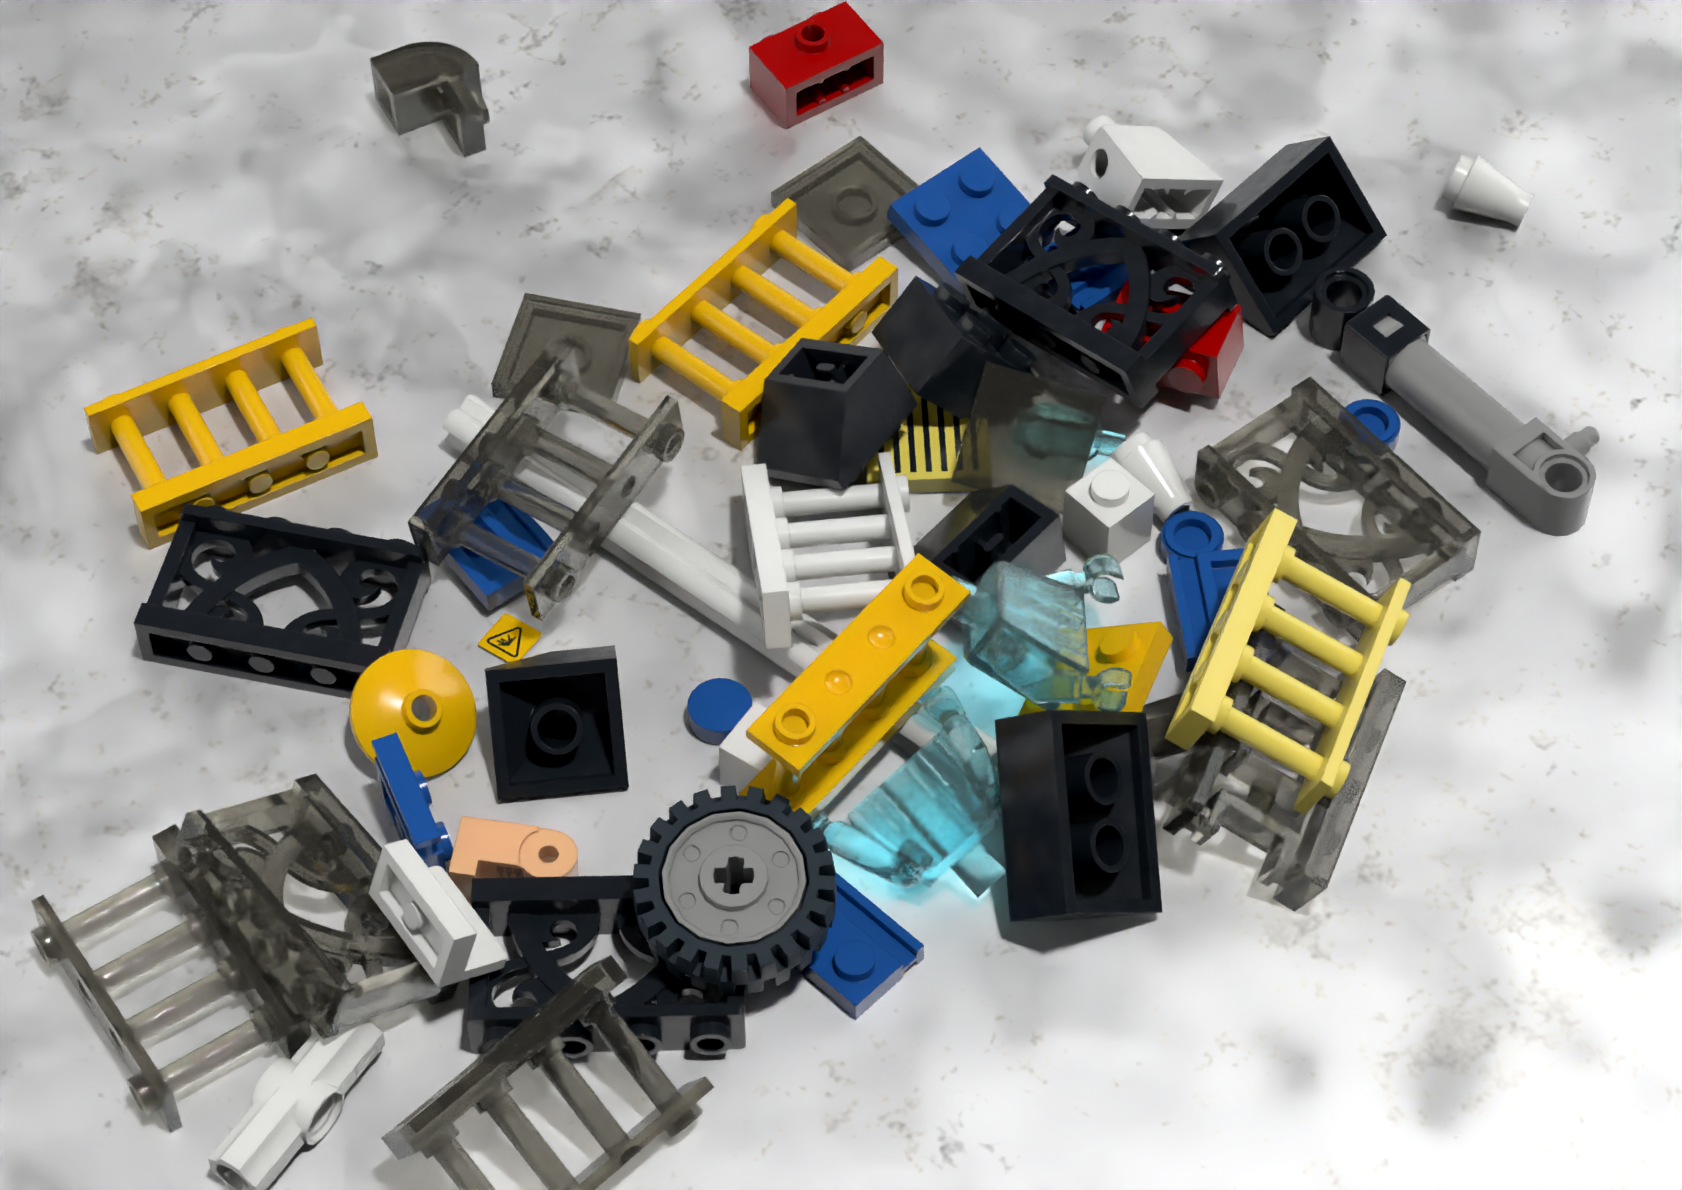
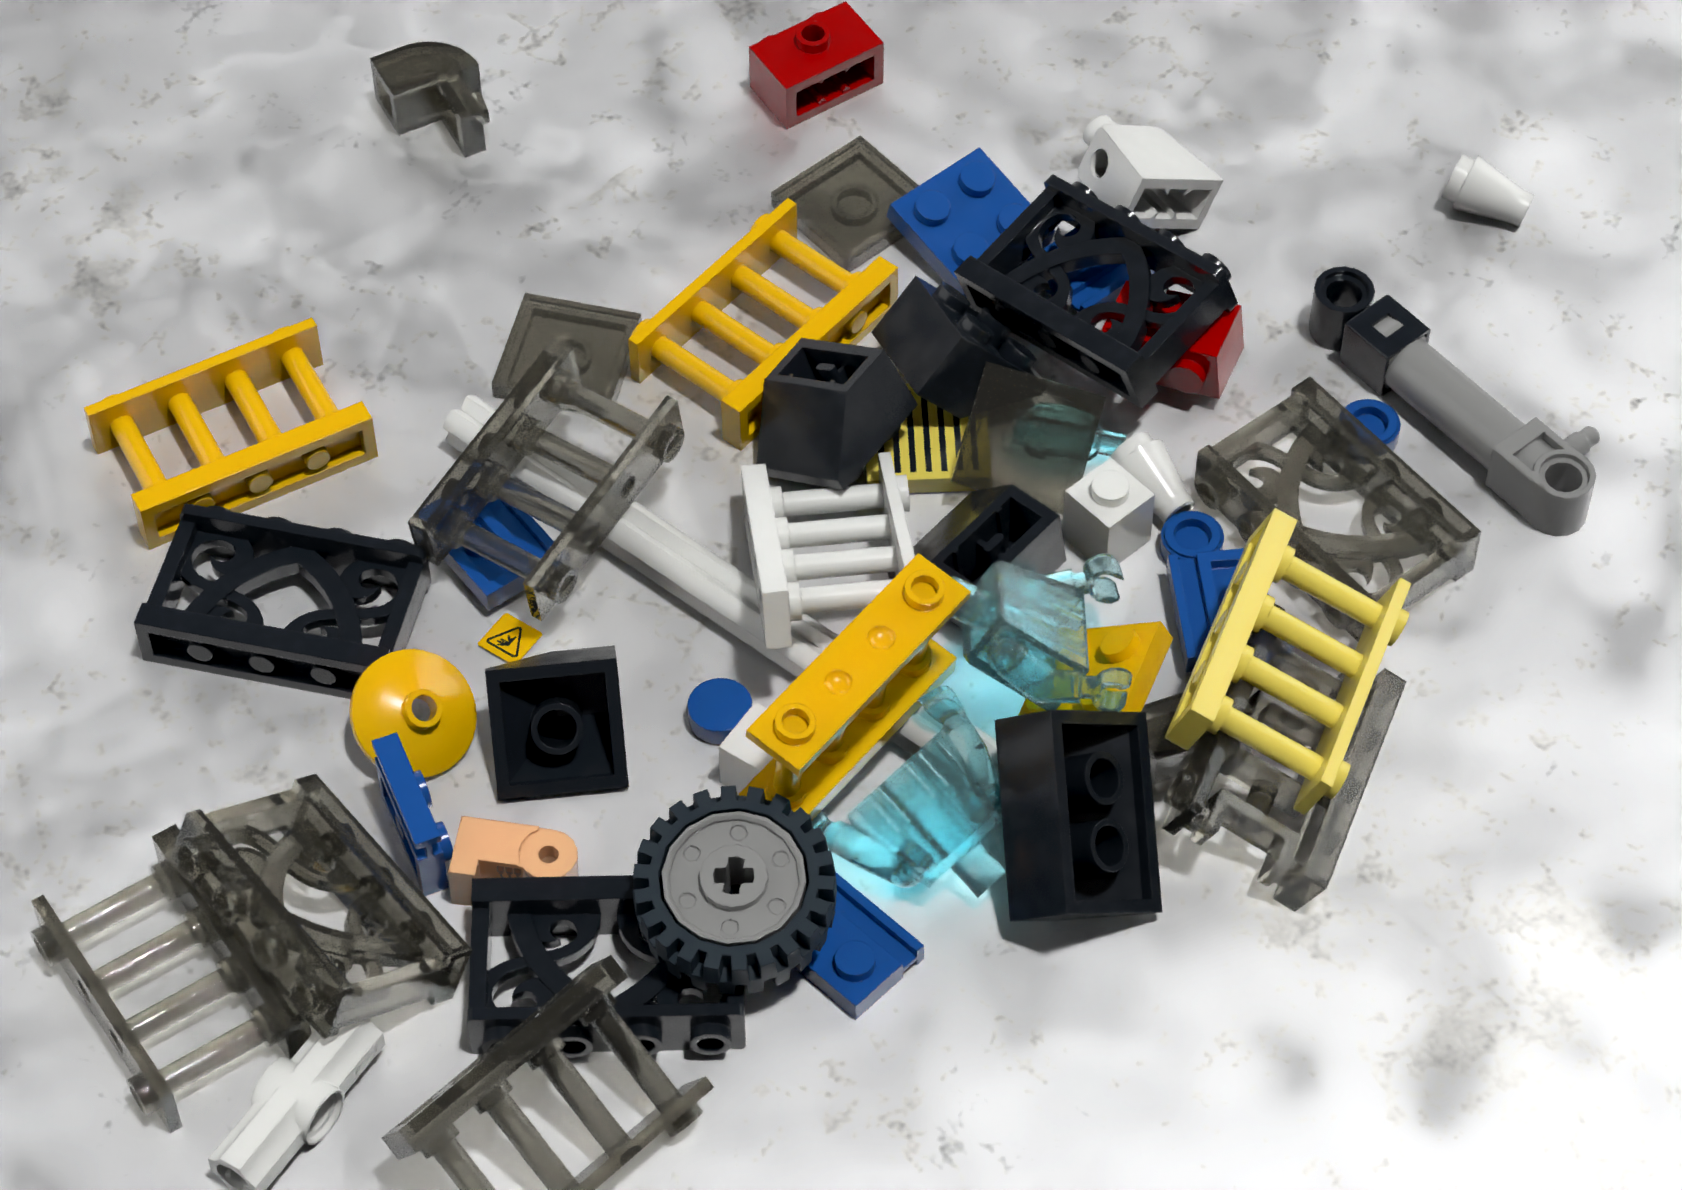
(433, 917): white panel -> none
(1286, 230): black slope -> none

